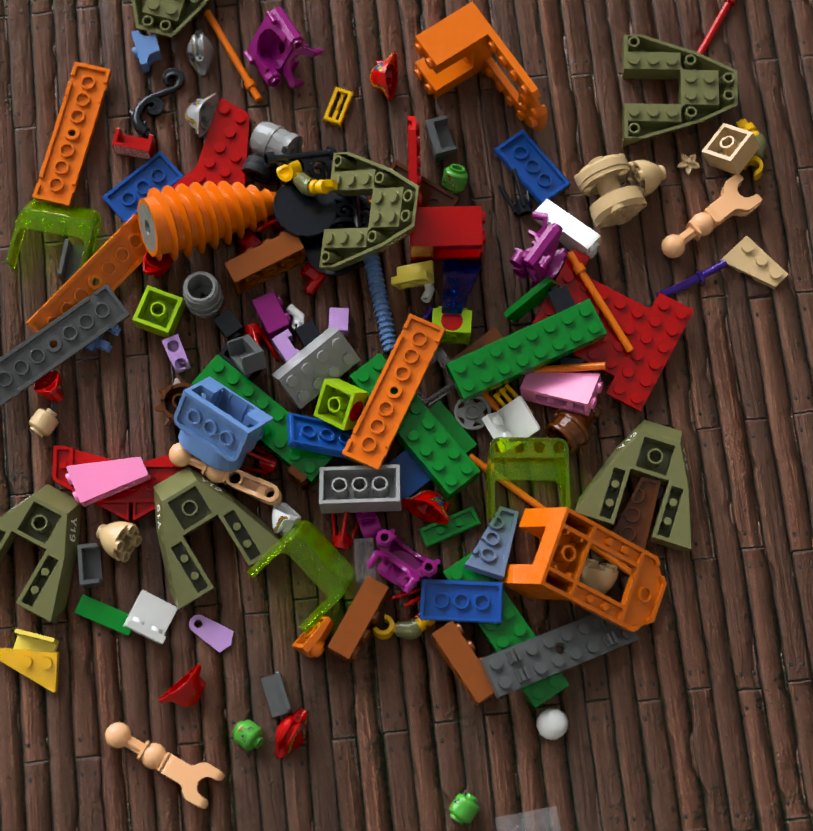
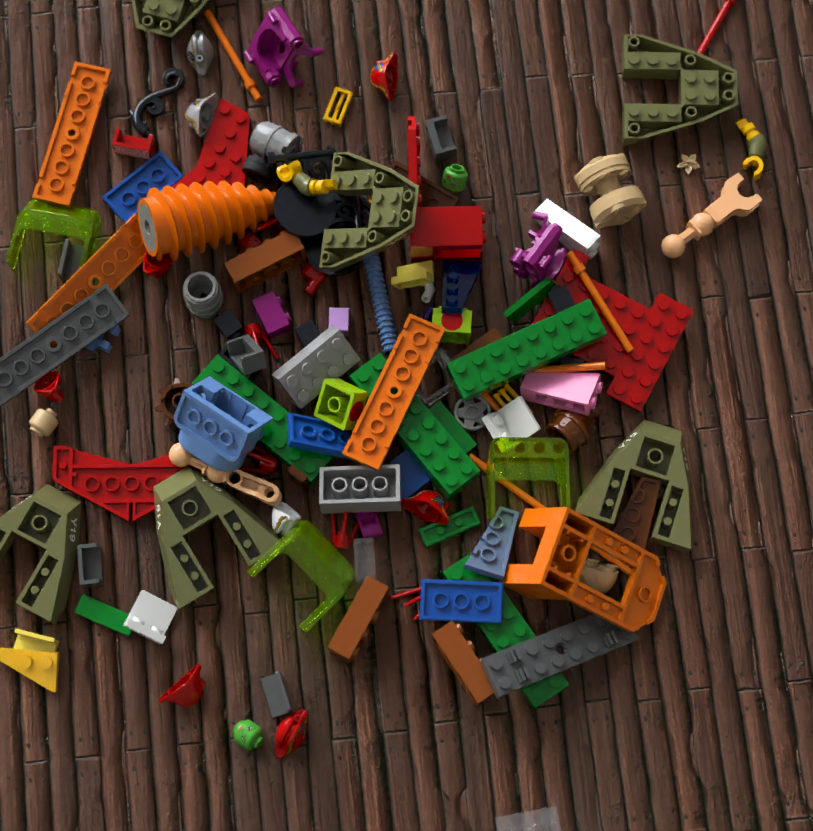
(105, 478): bright pink slope -> none
(119, 539): tan piece -> none
(145, 49): medium blue brick -> none
(155, 757): light nougat piece -> none
(159, 312): lime brick -> none
(176, 353): lavender leg -> none
(212, 632): lavender piece -> none
(284, 346): lavender leg -> none
(298, 316): white arm -> none
(312, 642): orange slope -> none
(400, 563): magenta piece -> none
(405, 629): piece -> none
(463, 47): orange bracket -> none
(464, 808): bright green head -> none
(522, 207): black plant -> none
(533, 167): blue tile -> none
(552, 723): white hair -> none
(645, 176): tan piece -> none
(699, 277): dark purple sword -> none
(730, 149): tan brick -> none
(753, 261): tan wing -> none

